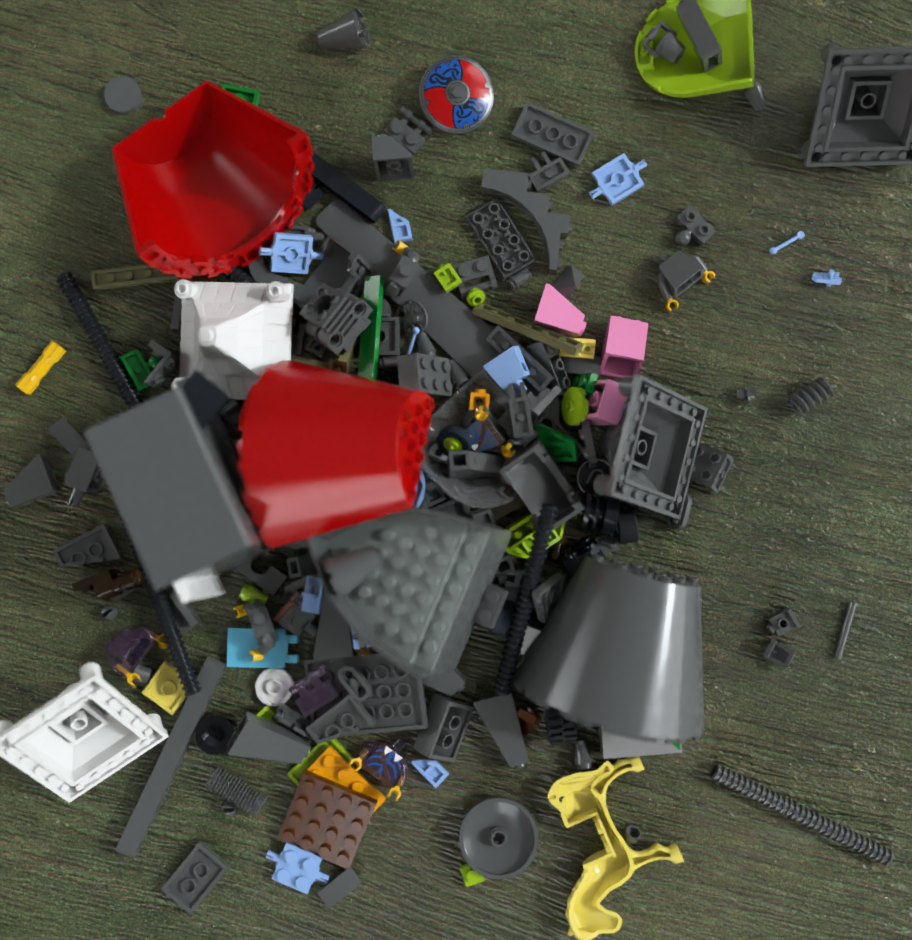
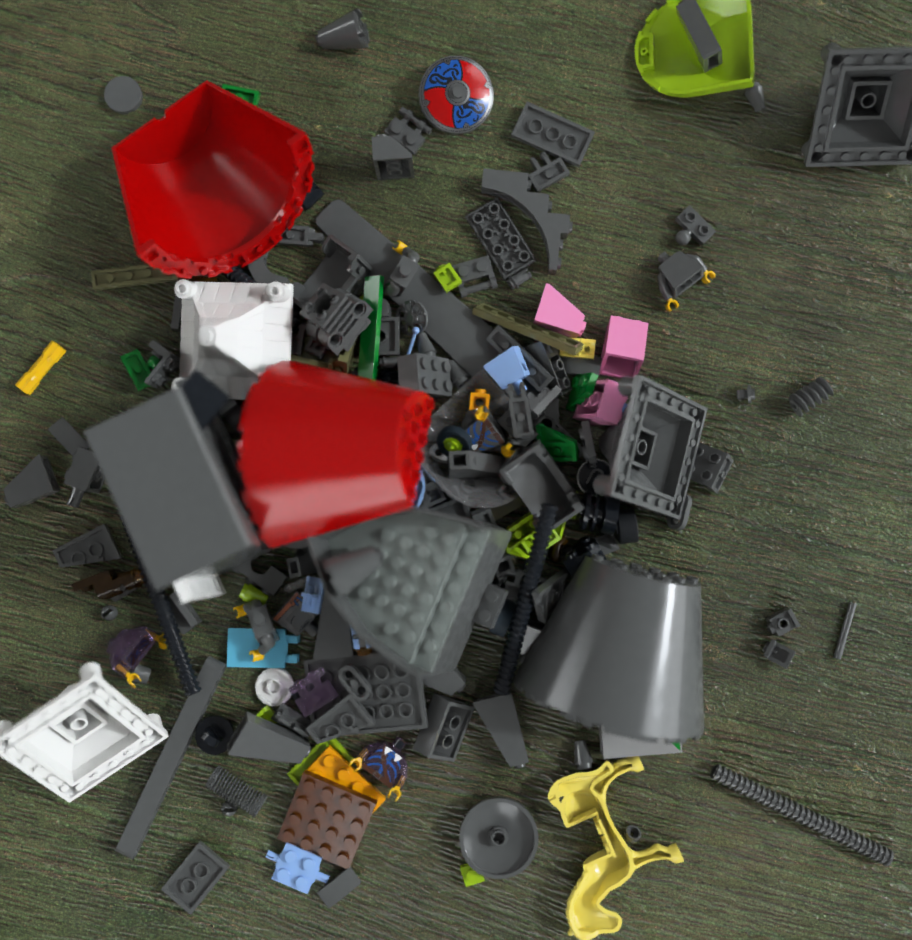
(99, 339): black piece -> none
(165, 688): light yellow plate -> none
(291, 253): light blue plate -> none
(346, 190): black beam -> none
(400, 227): light blue tile -> none
(431, 770): light blue tile -> none
(475, 297): lime plate -> none
(529, 719): reddish brown plate -> none
(559, 729): black tyre -> none
(568, 281): dark grey slope -> none
(574, 406): lime plate -> none
(618, 179): light blue plate -> none
(668, 47): dark grey piece -> none
(799, 235): light blue hinge -> none
(829, 278): light blue piece -> none

